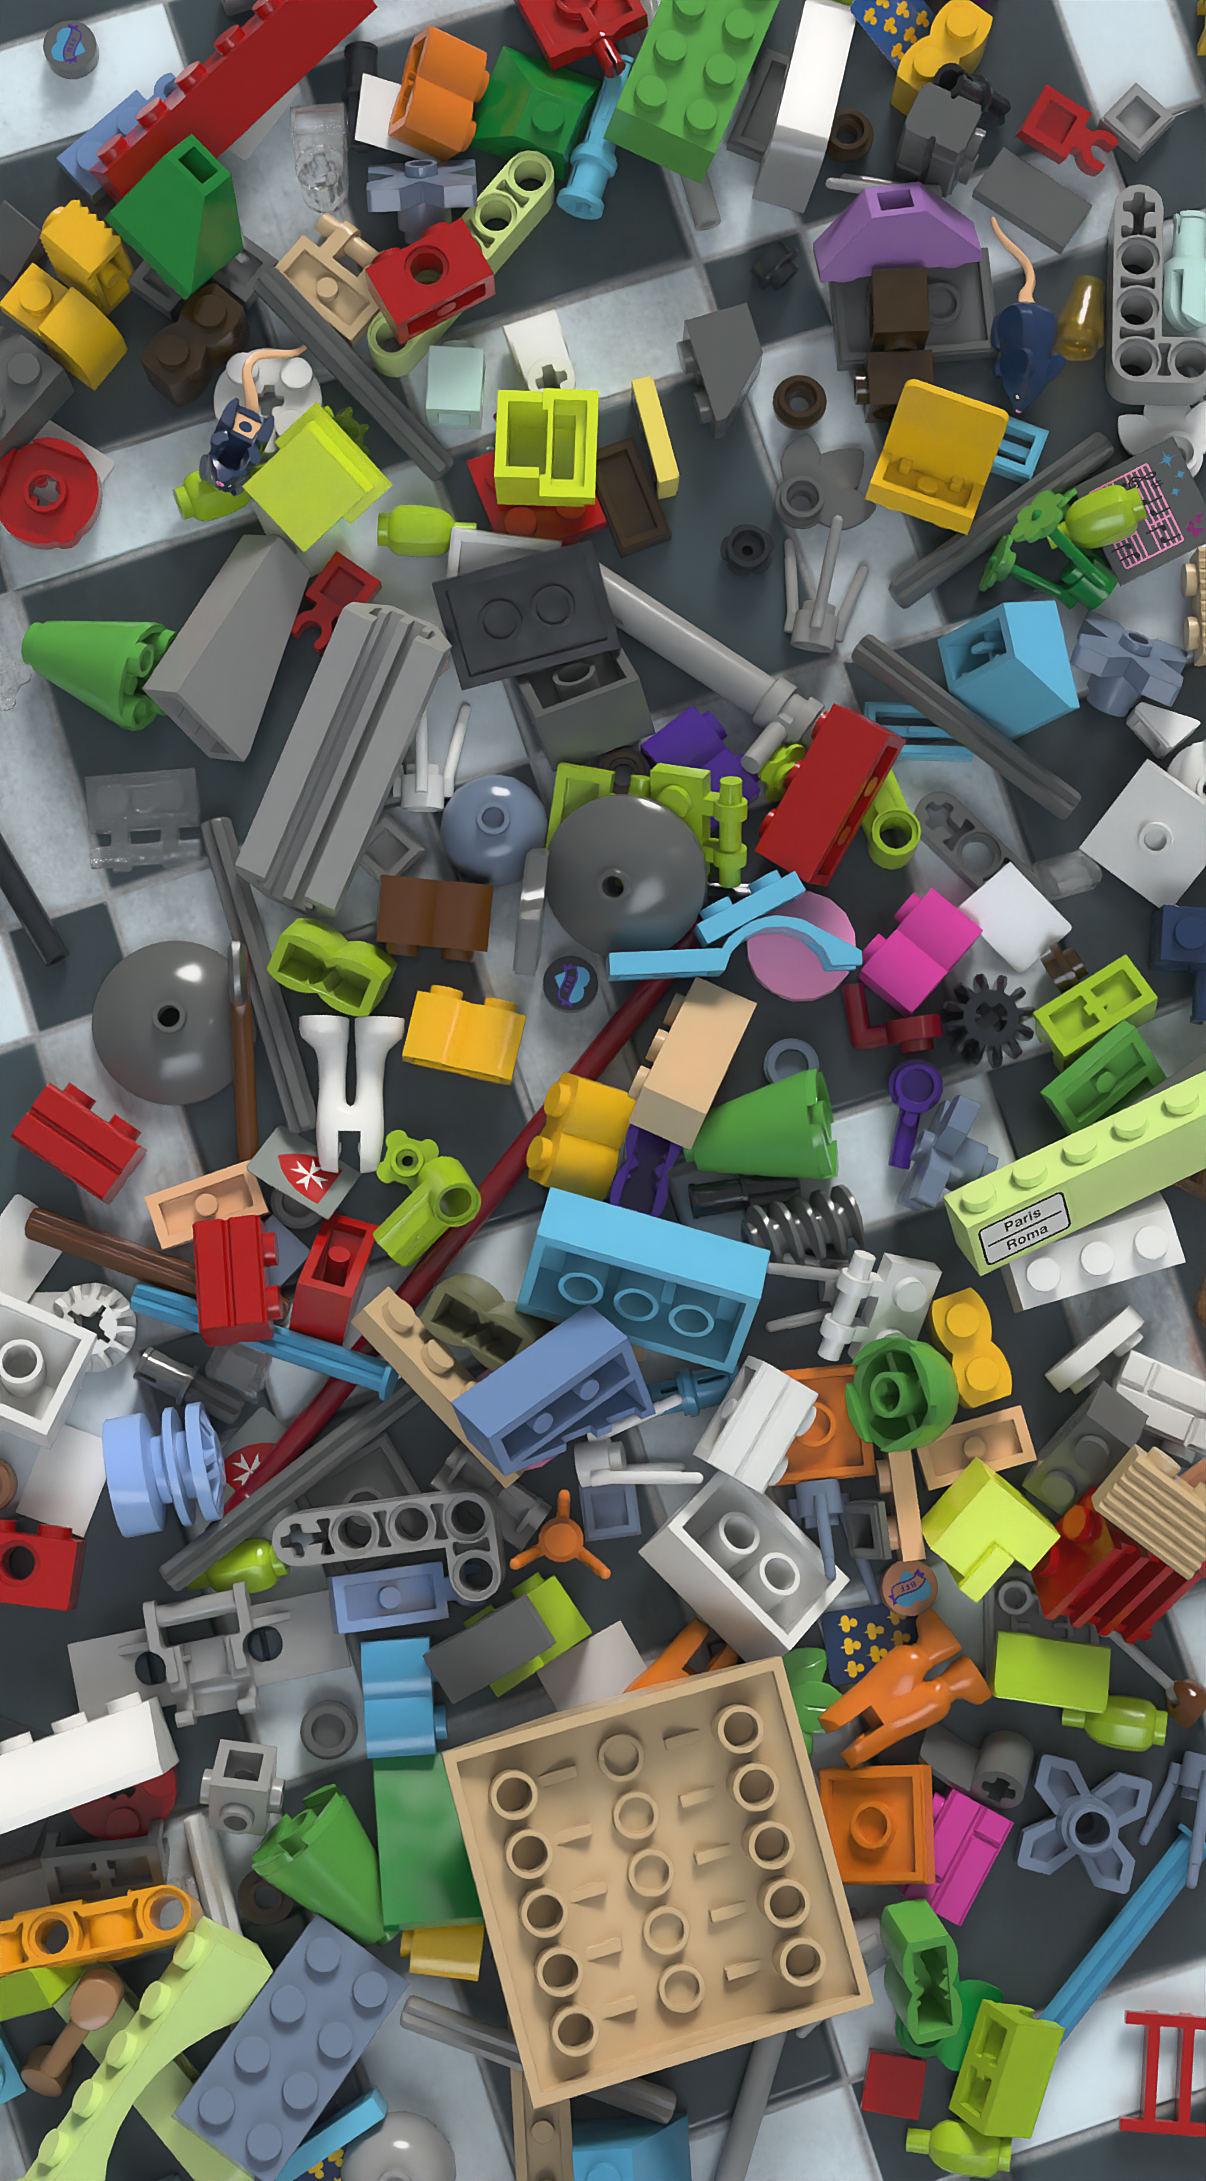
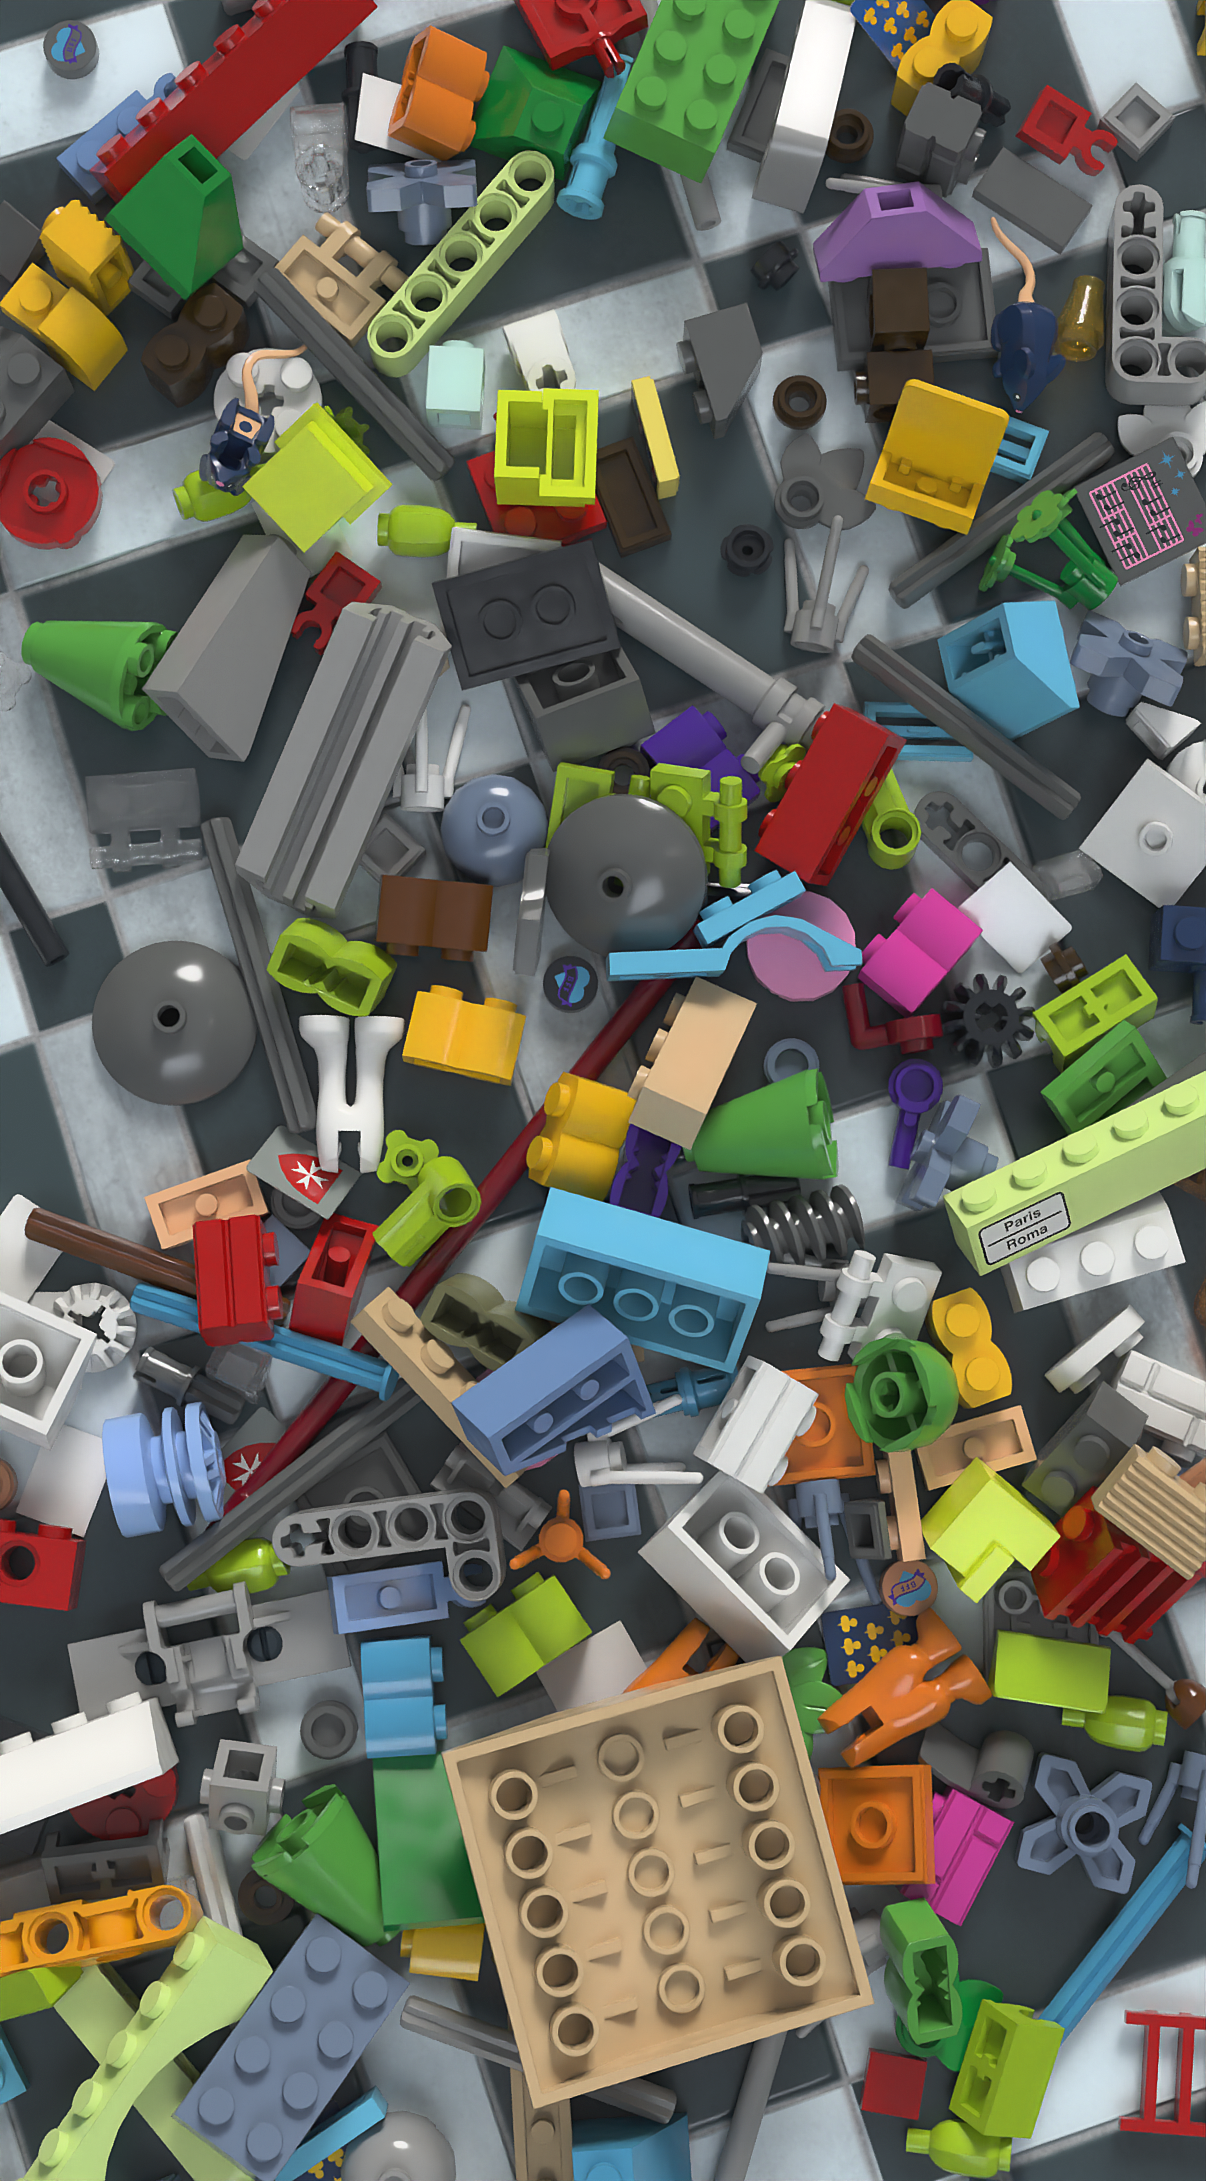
(79, 1142): red brick -> none
(90, 2010): medium nougat bar -> none
(242, 1052): reddish brown piece -> none
(417, 307): red brick -> none
(489, 1648): dark grey slope -> none
(1103, 517): lime plant -> none

